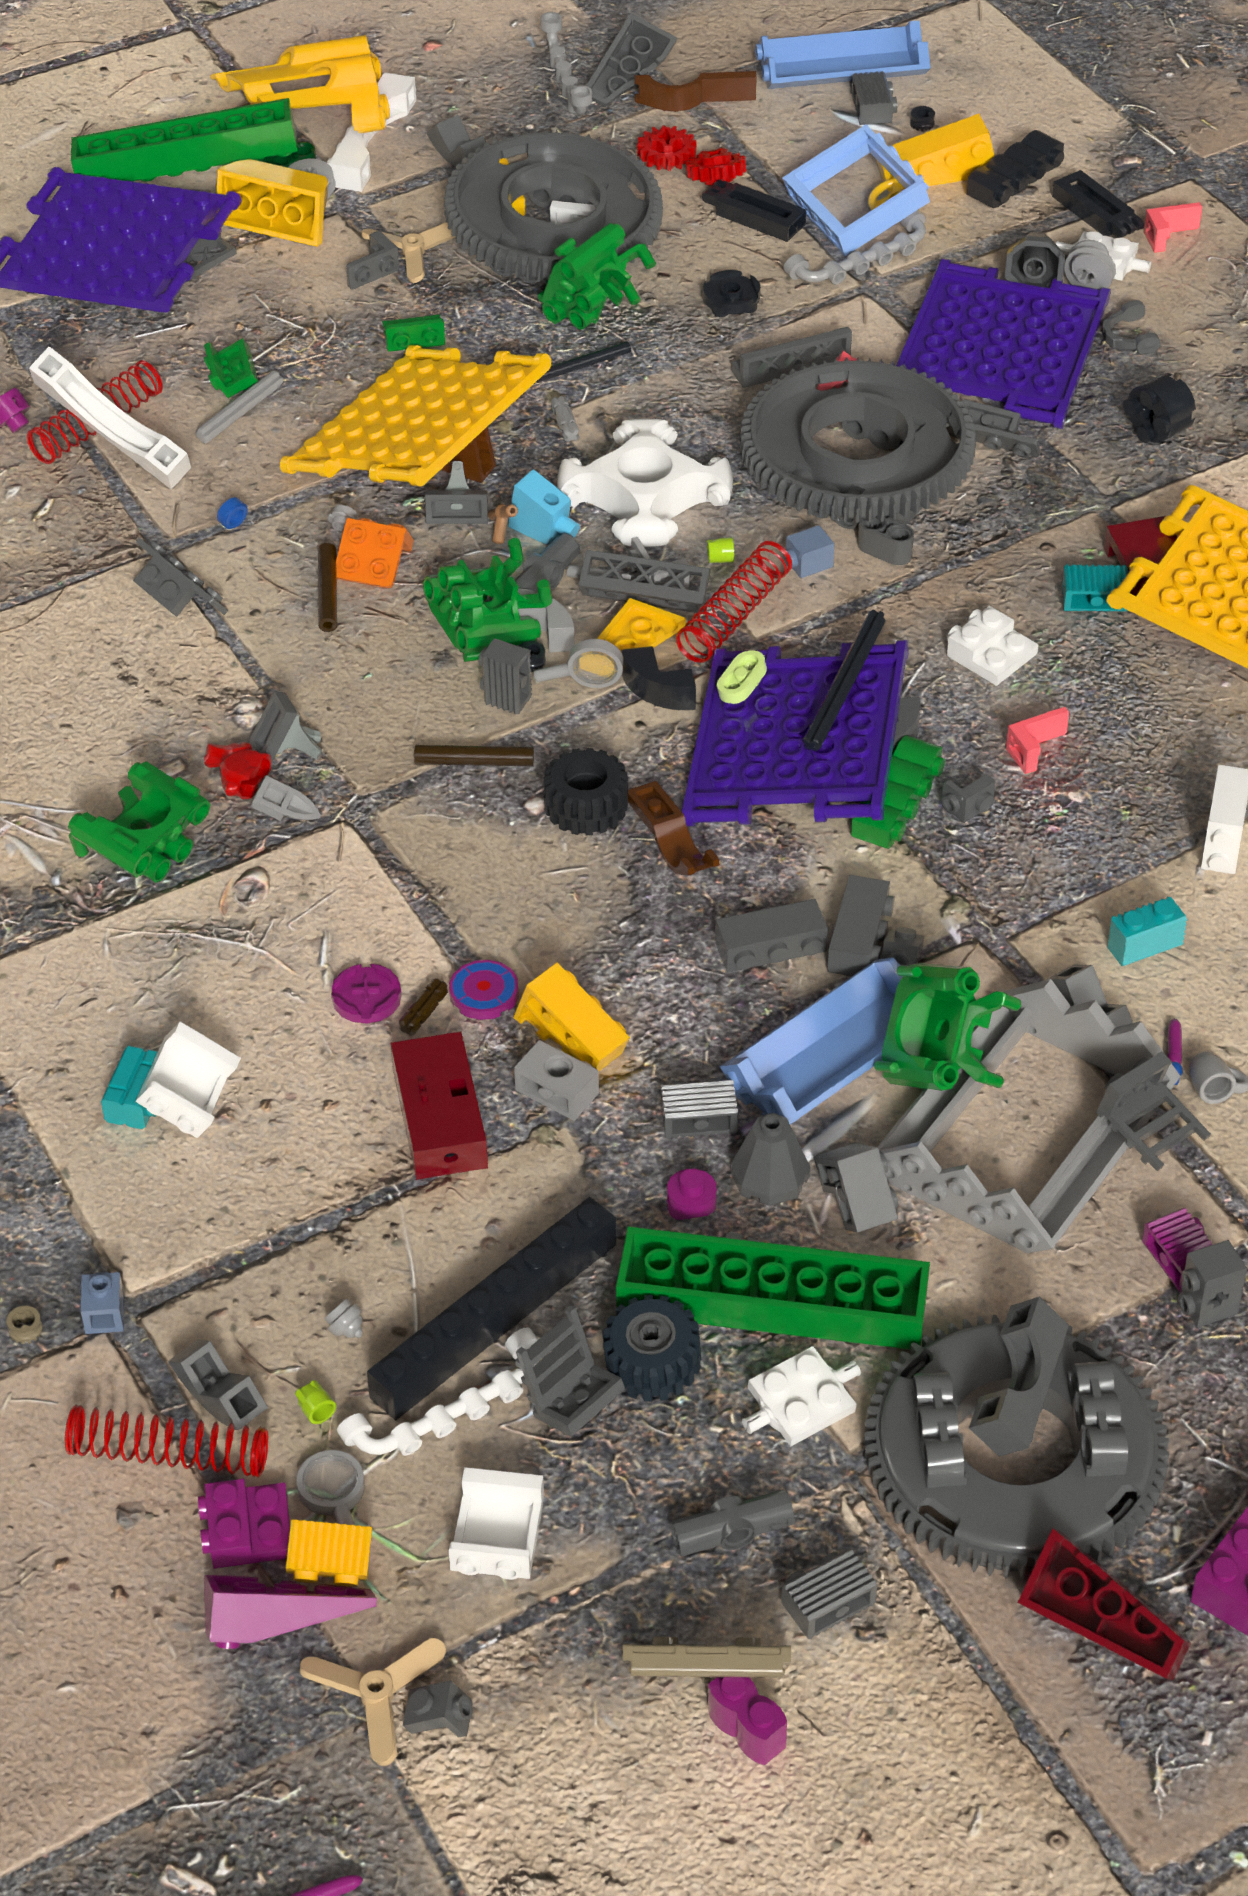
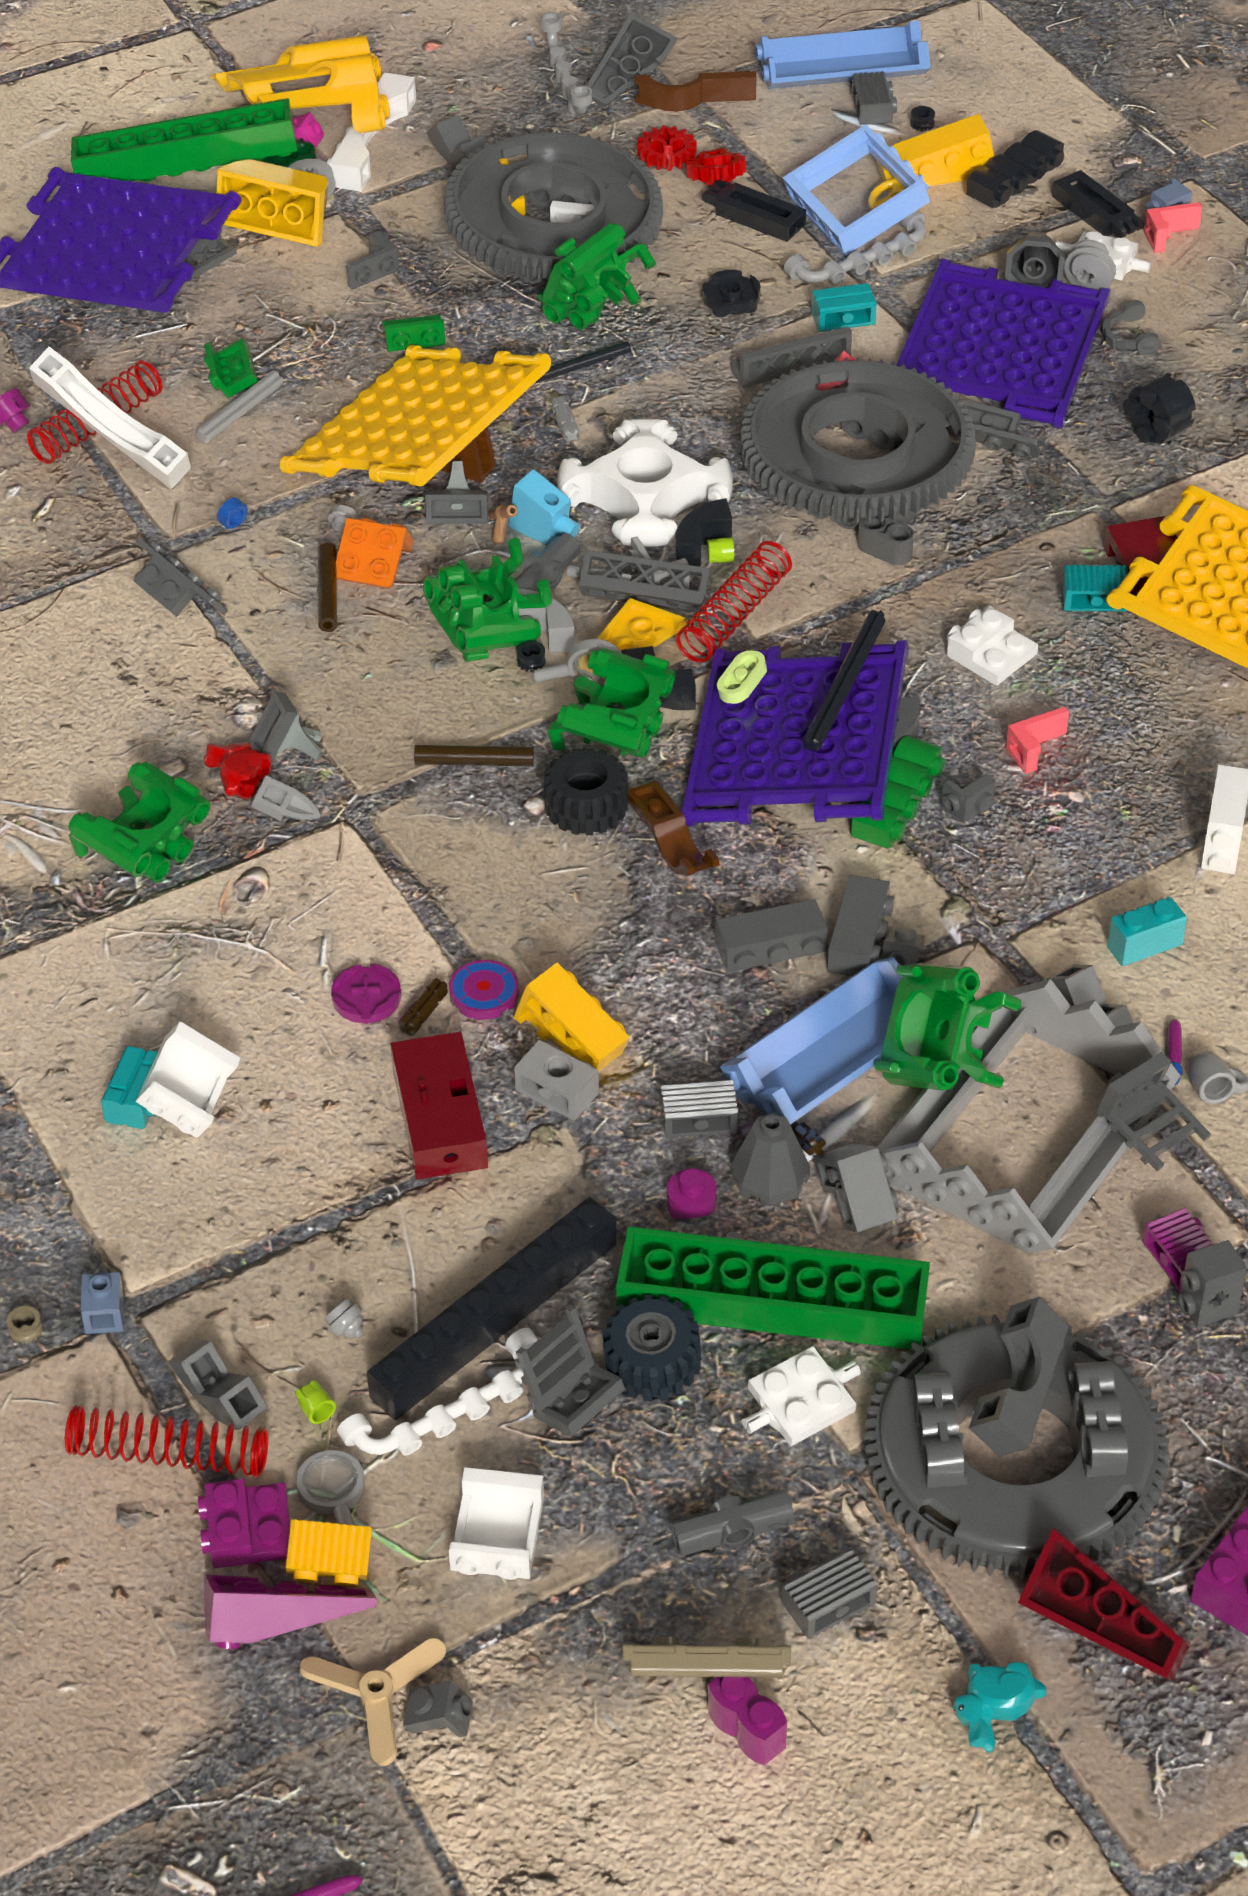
(308, 129): none -> dark pink bracket
(414, 247): tan piece -> none
(506, 676): dark grey brick -> none
(628, 683): none -> green piece
(703, 523): none -> black brick
(808, 1138): none -> dark brown axle
(810, 551): sand blue brick -> none
(843, 307): none -> teal brick
(997, 1695): none -> teal animal
(1170, 195): none -> sand blue brick

